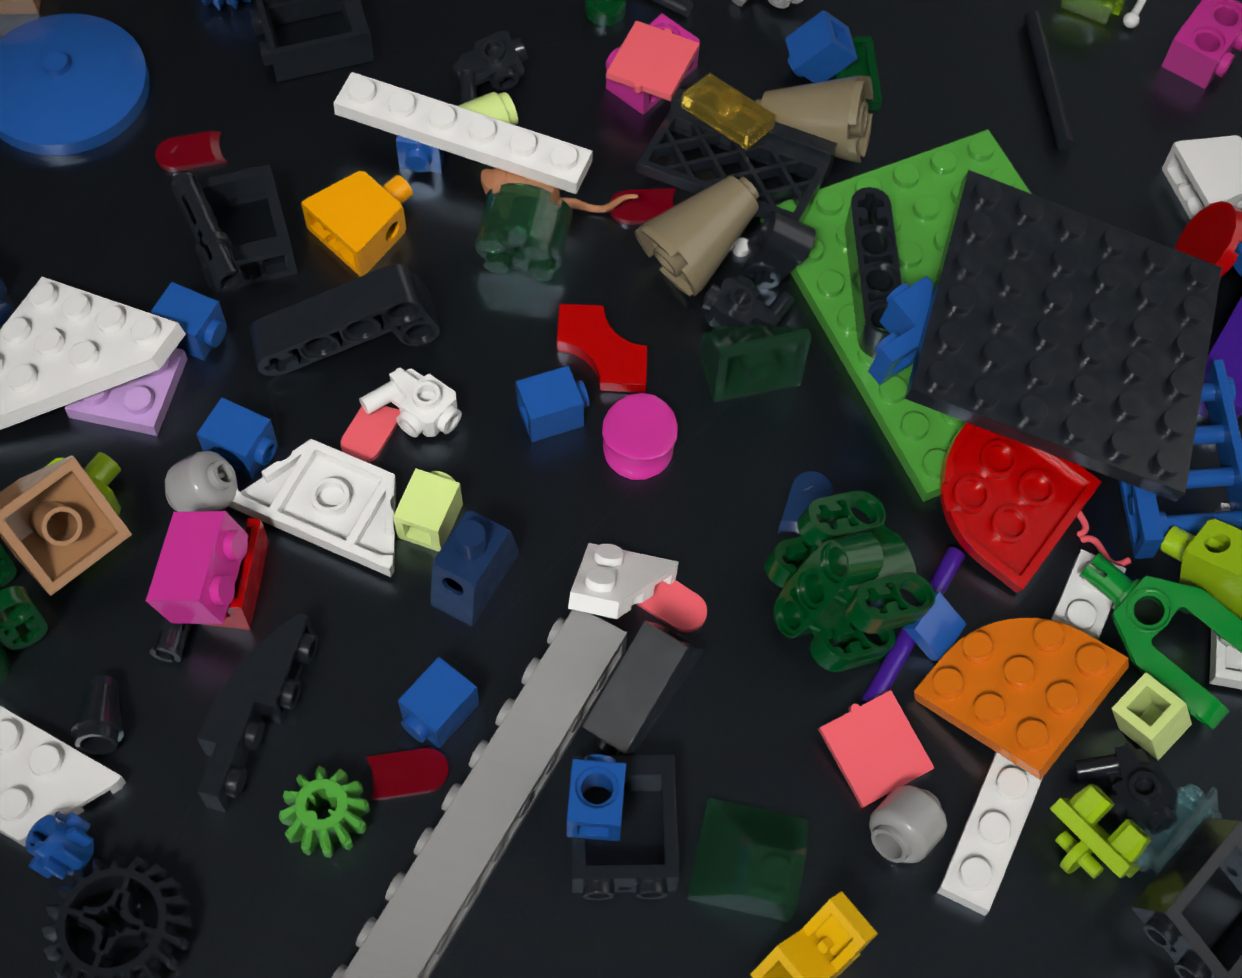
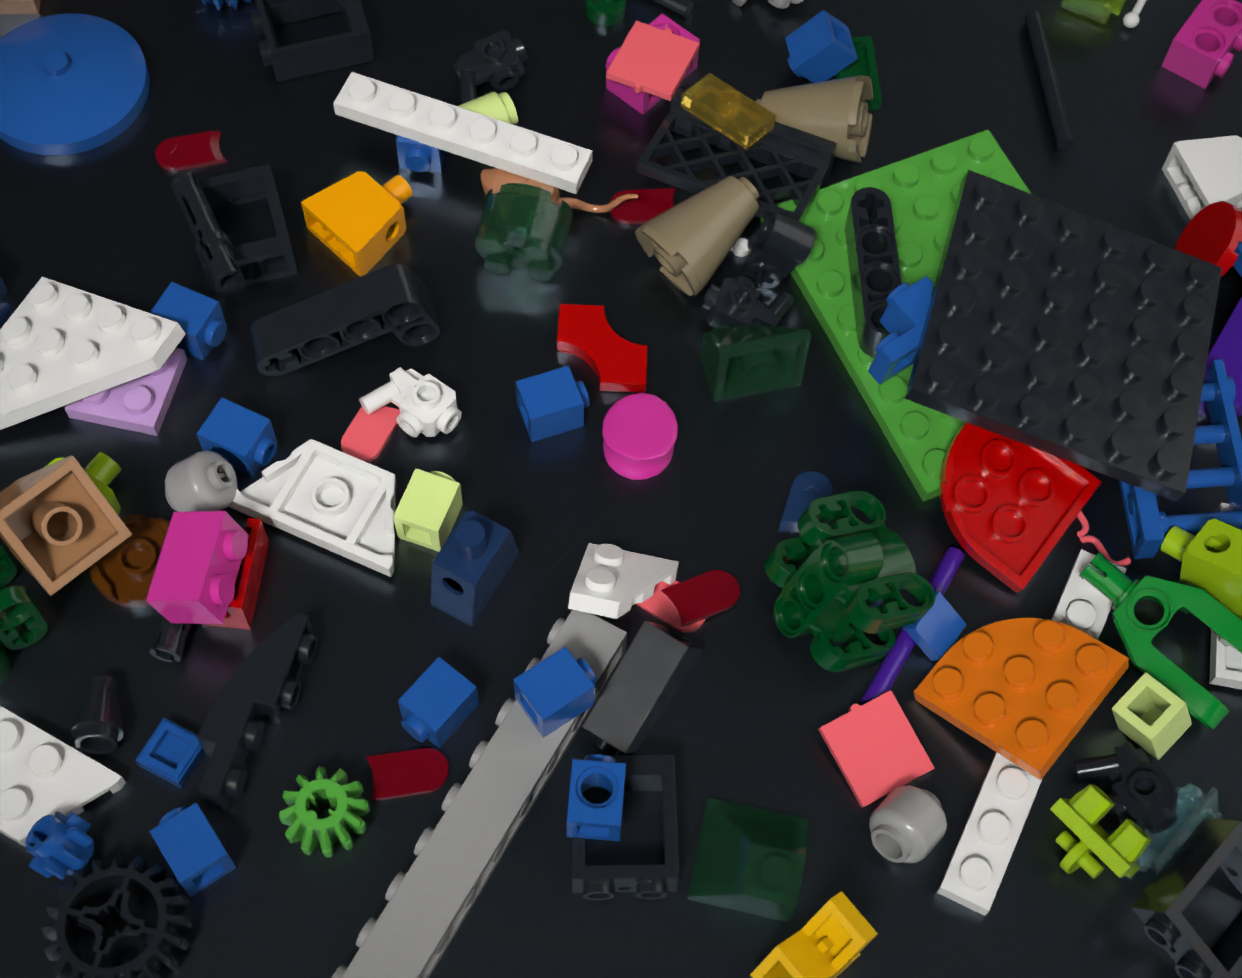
(128, 569): none -> reddish brown tile
(171, 753): none -> blue tile
(192, 848): none -> blue brick
(555, 690): none -> blue brick
(703, 595): none -> dark red piece

